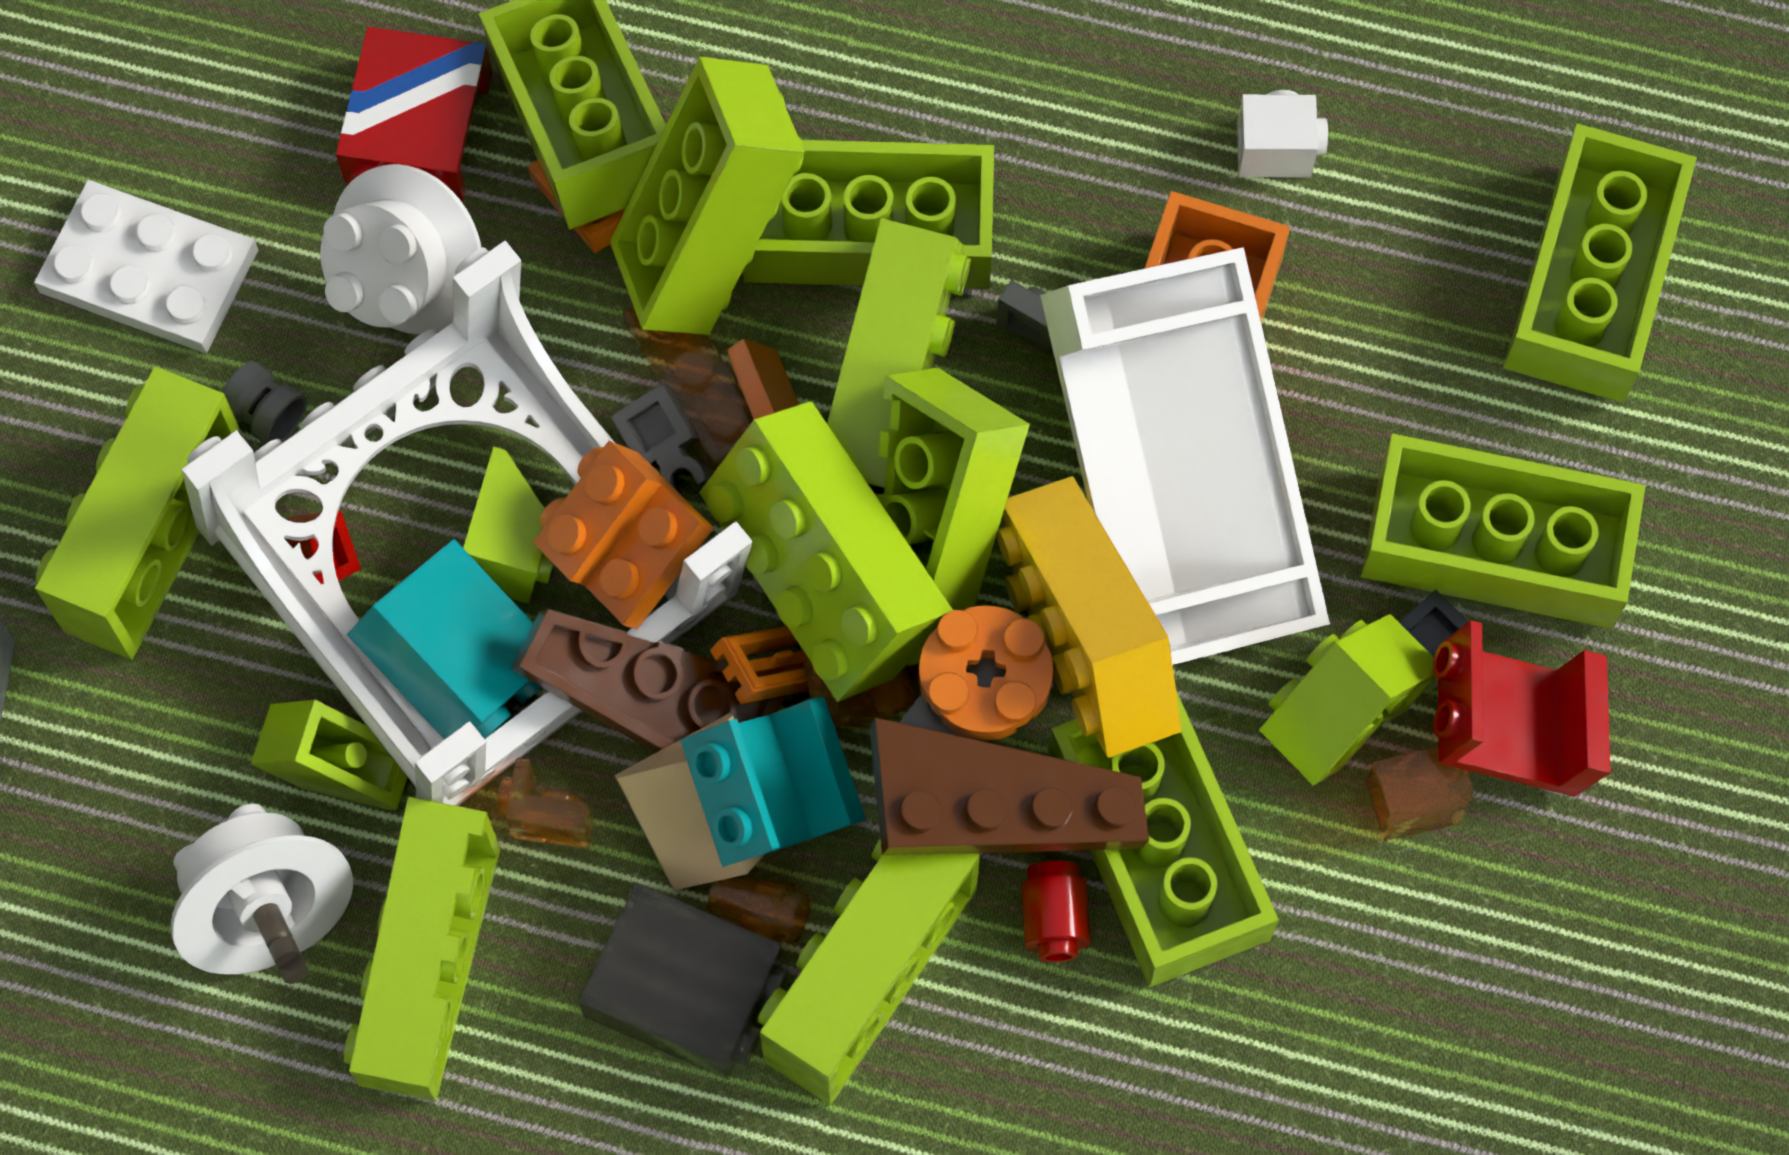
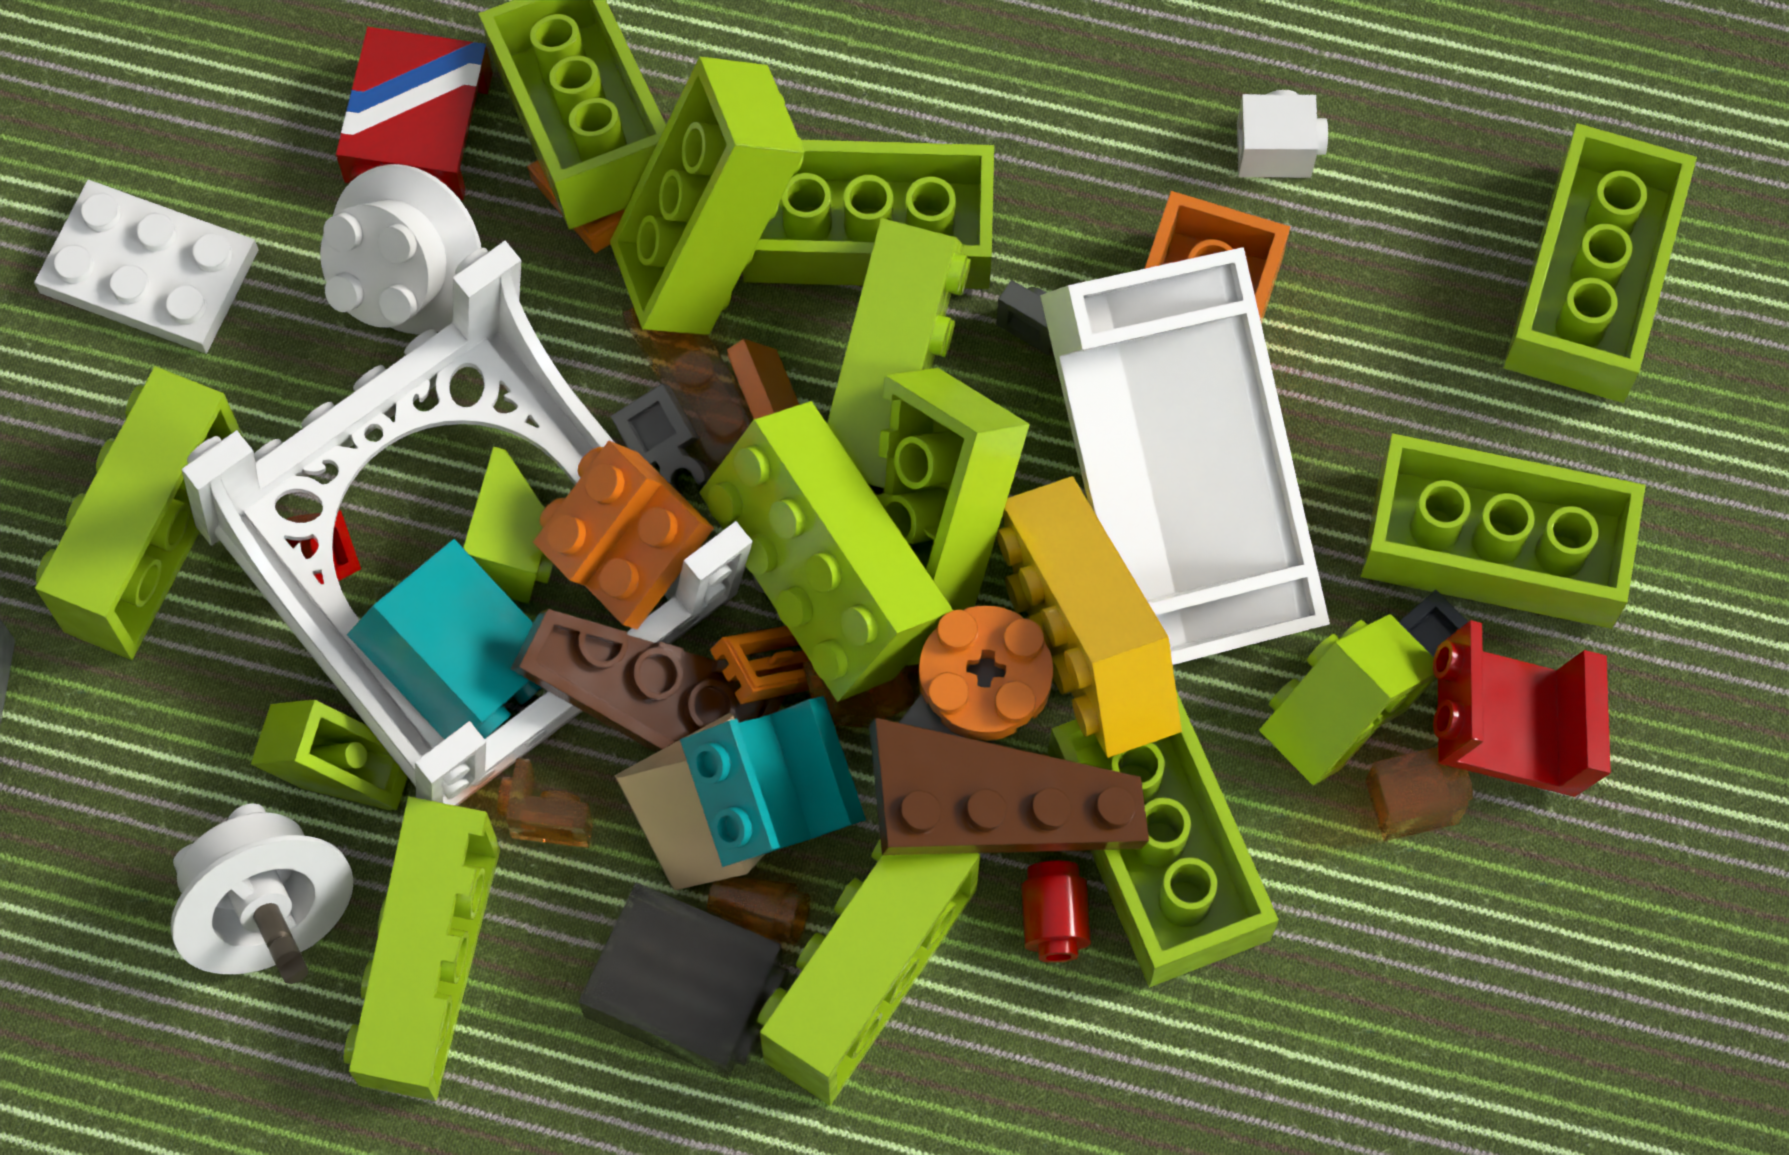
(263, 404): dark grey wheel -> none

